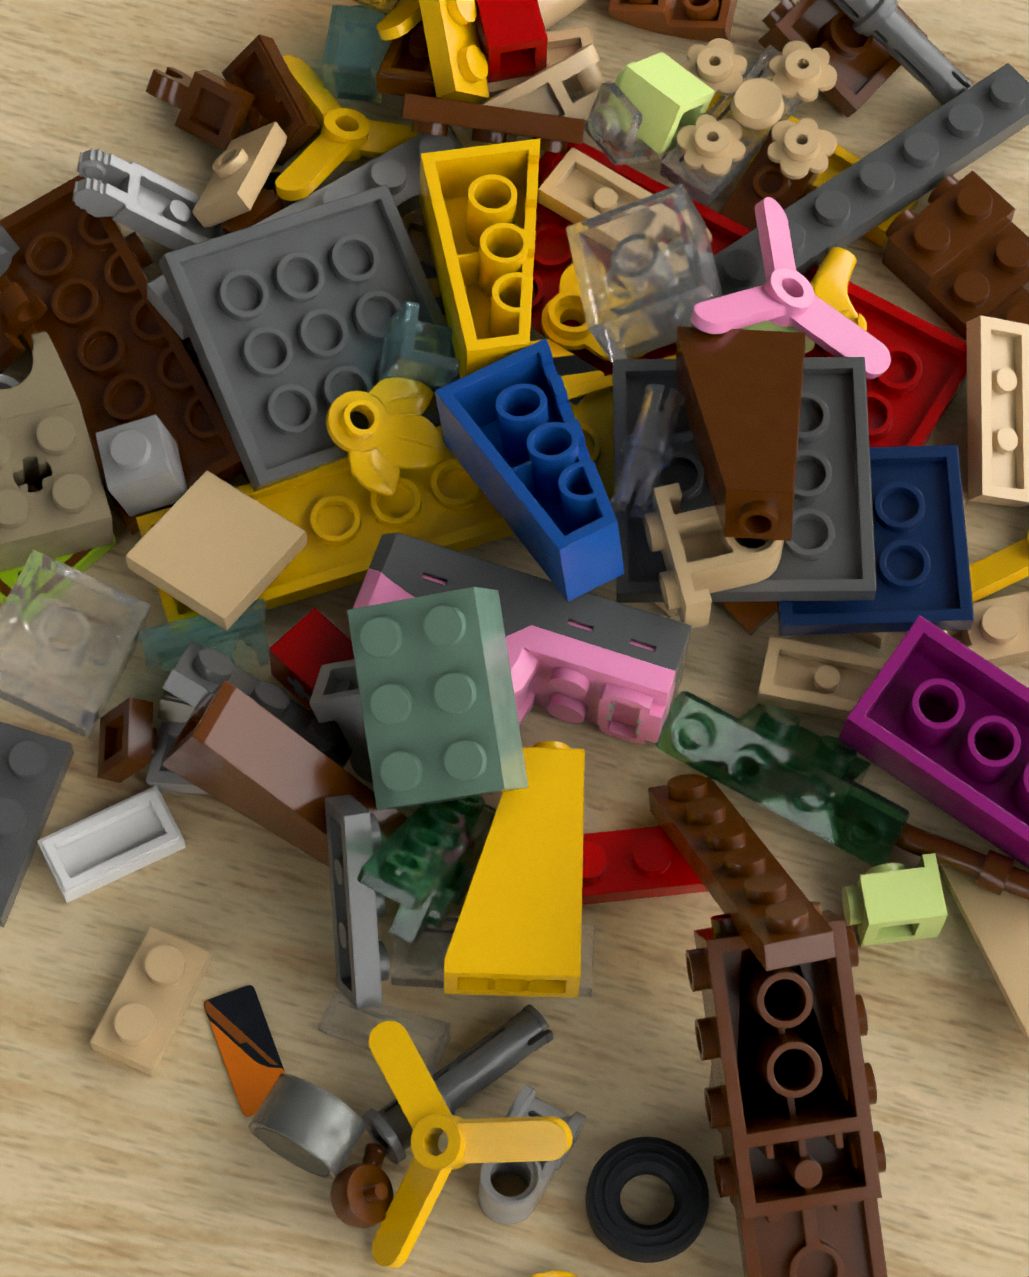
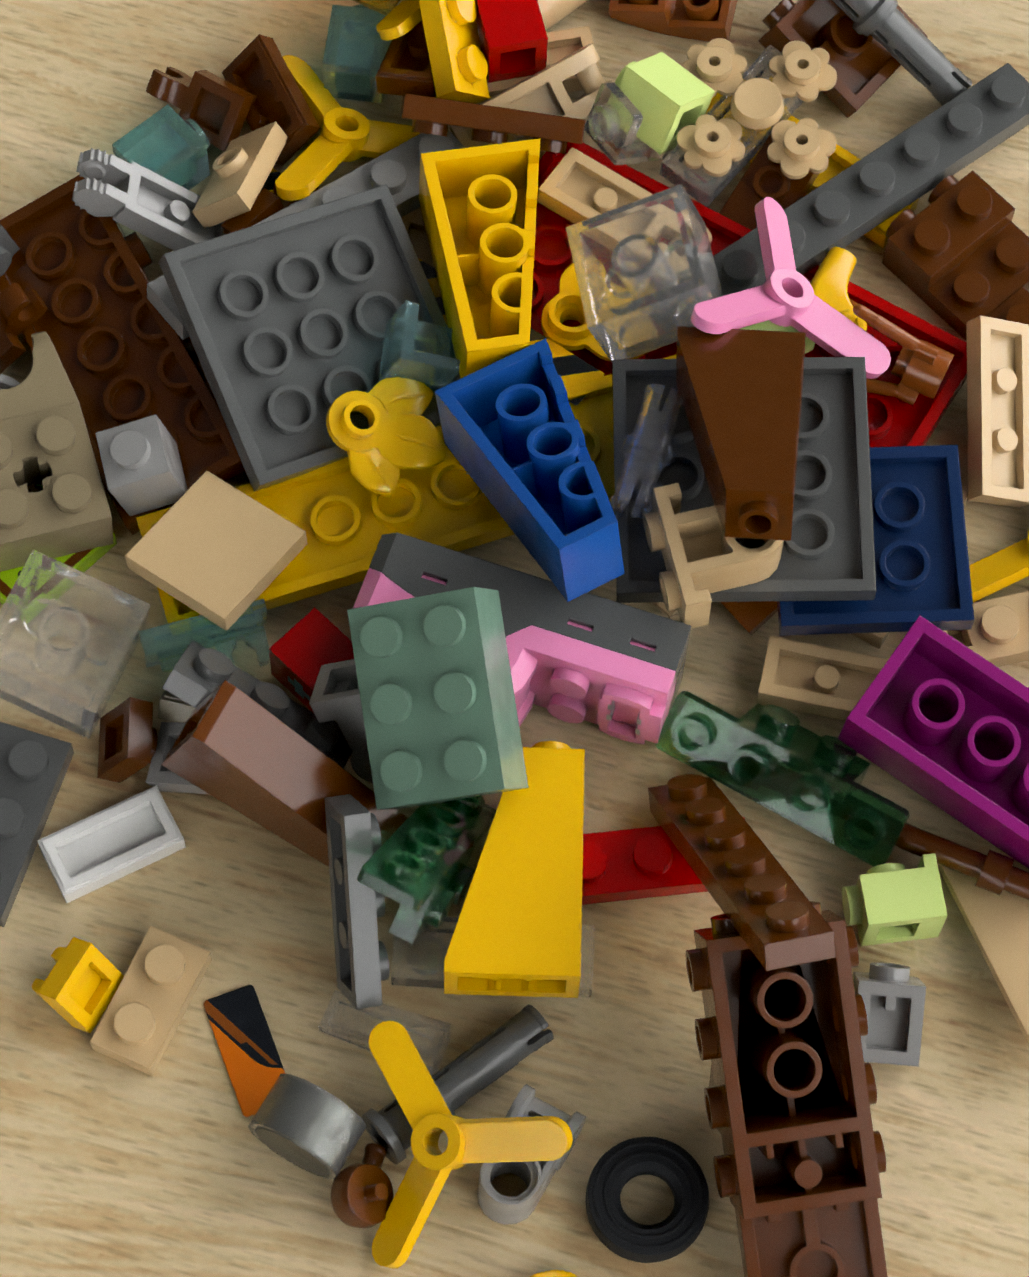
(79, 984): none -> yellow tile
(168, 148): none -> clear light blue brick
(893, 1012): none -> light grey bracket
(918, 364): none -> dark orange plant

